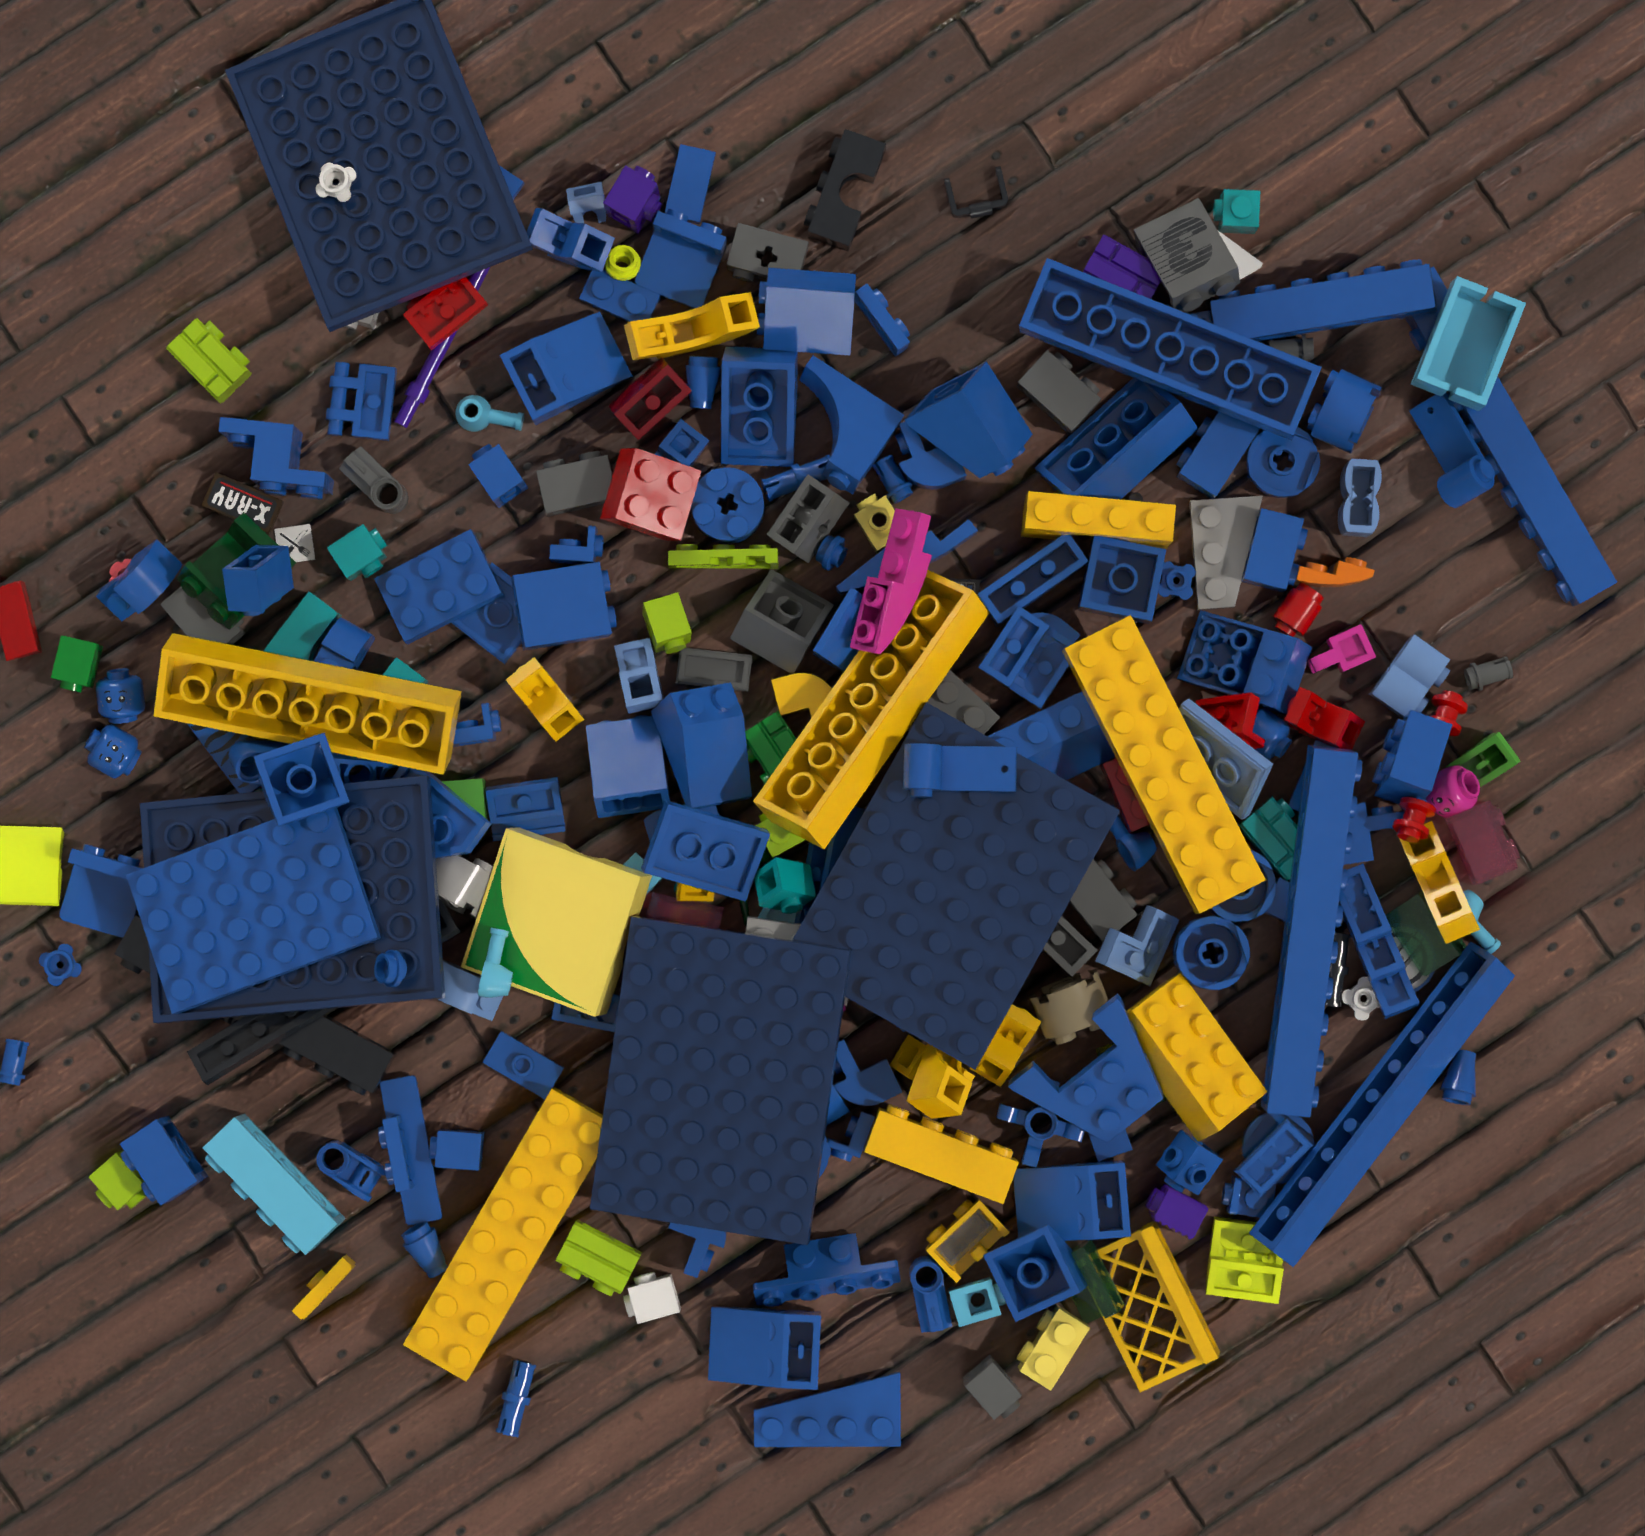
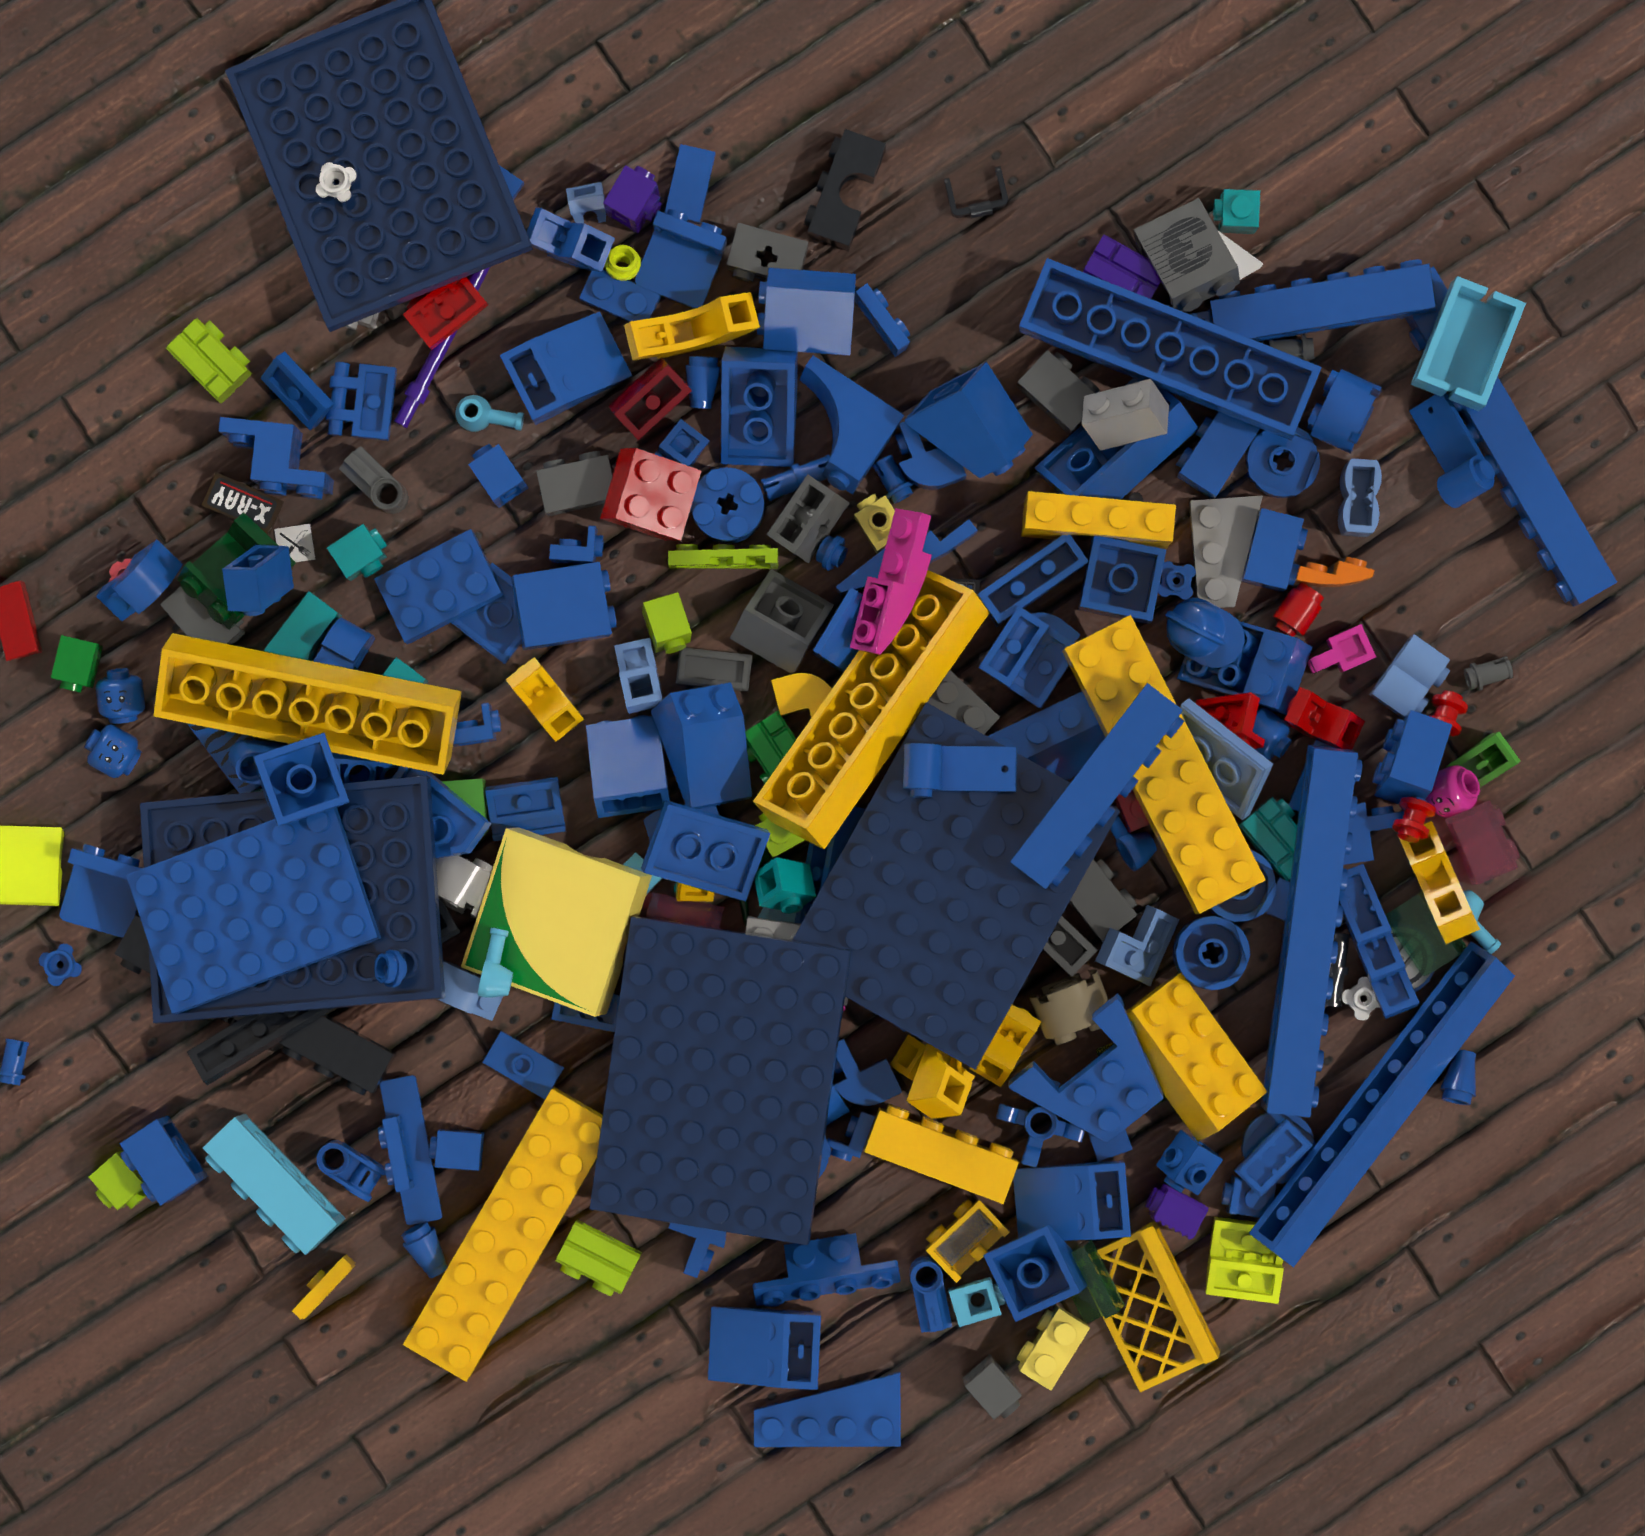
(297, 390): none -> blue plate
(516, 1398): blue pin -> none
(652, 1297): white brick -> none
(1097, 786): none -> blue brick
(1125, 414): none -> light grey brick
(1205, 633): none -> blue piece

